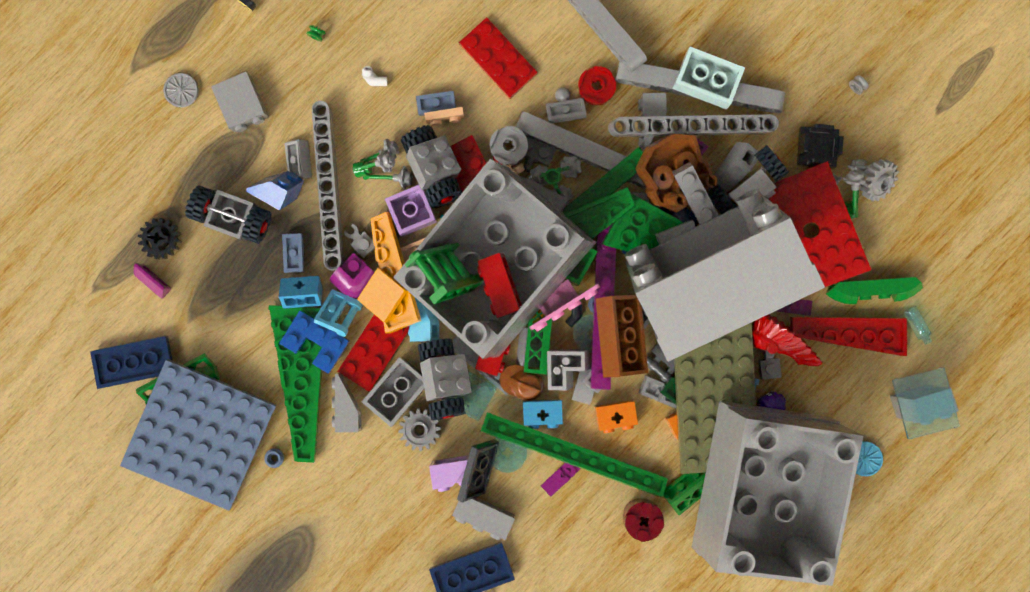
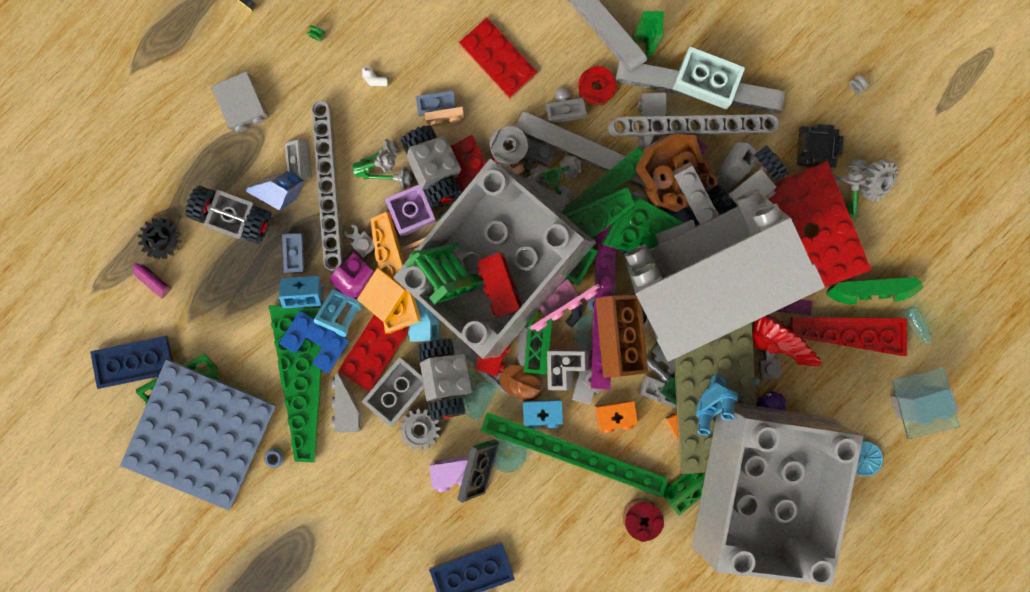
(180, 90): light grey wheel -> none
(484, 517): light grey brick -> none
(559, 478): magenta piece -> none
(649, 31): none -> green fence
(713, 401): none -> dark azure connector

